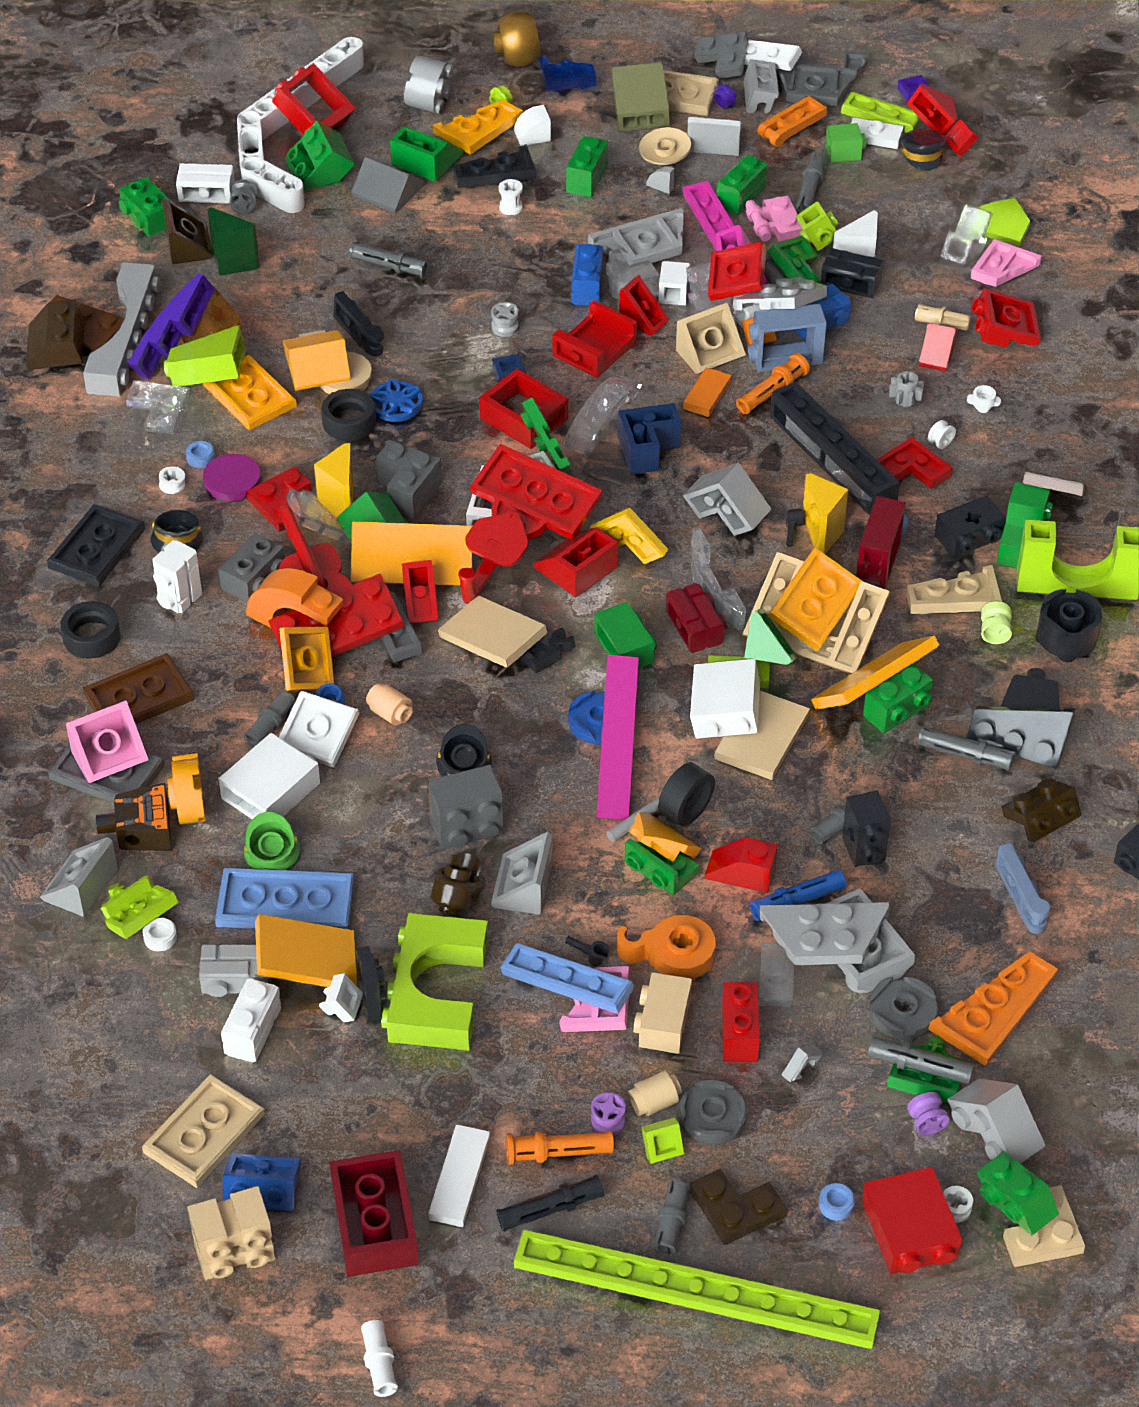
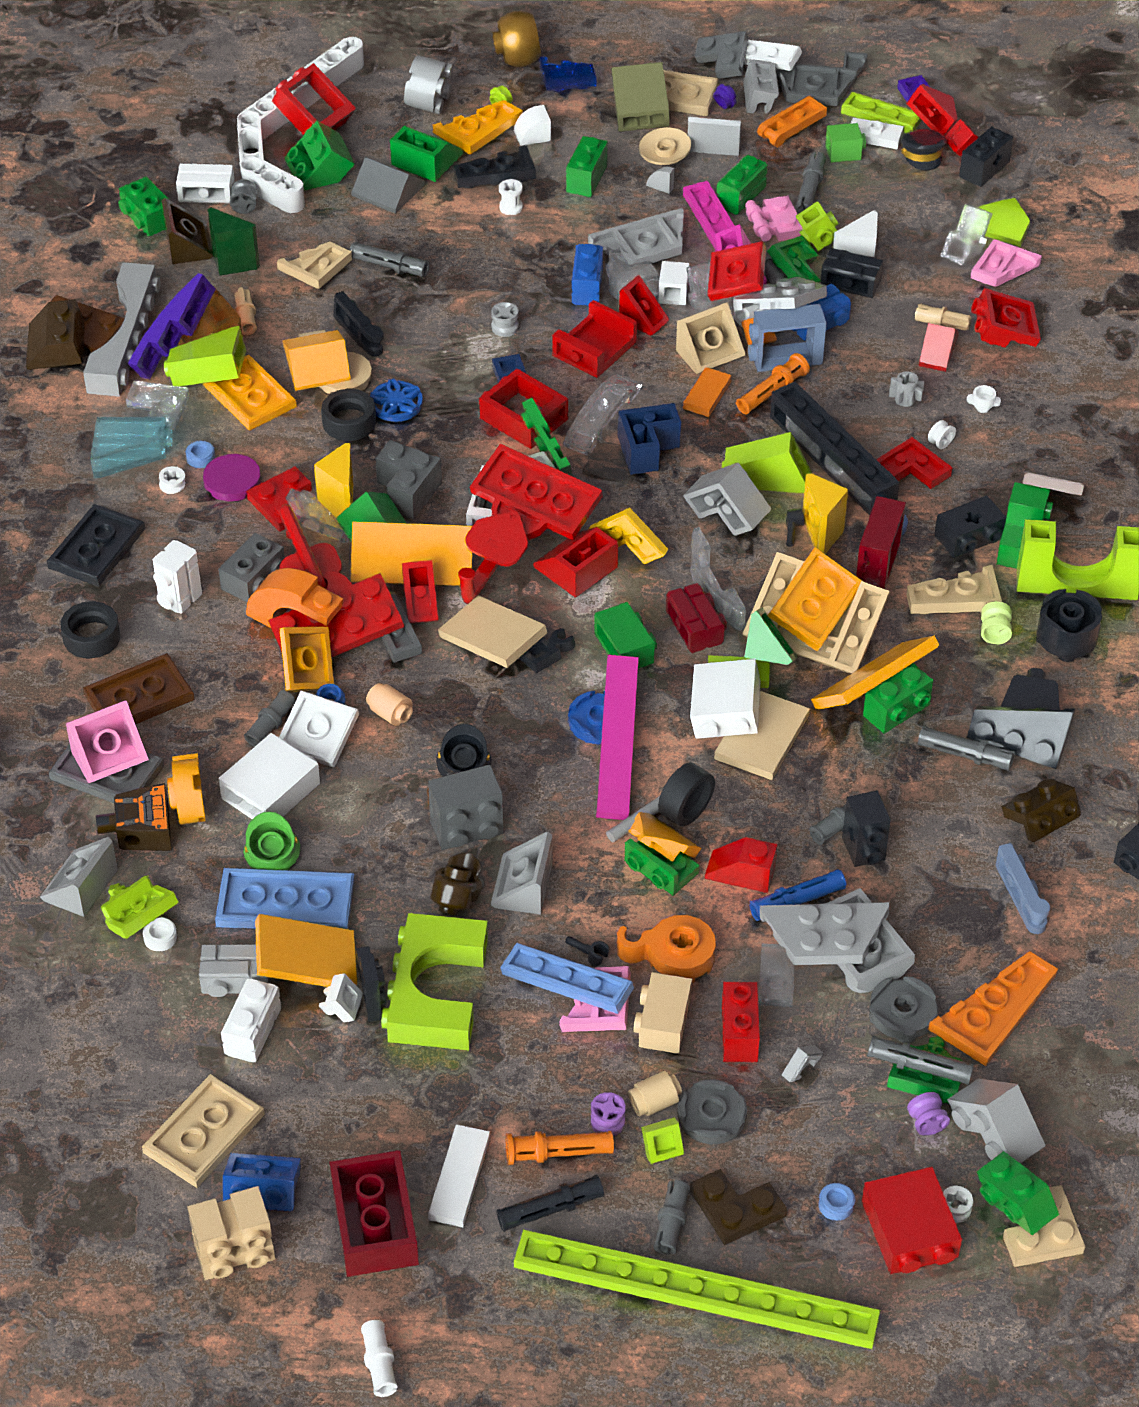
(128, 443): none -> clear light blue slope
(175, 526): black piece -> none
(246, 311): none -> tan axle
(317, 264): none -> tan wing
(771, 463): none -> lime slope
(986, 156): none -> black brick

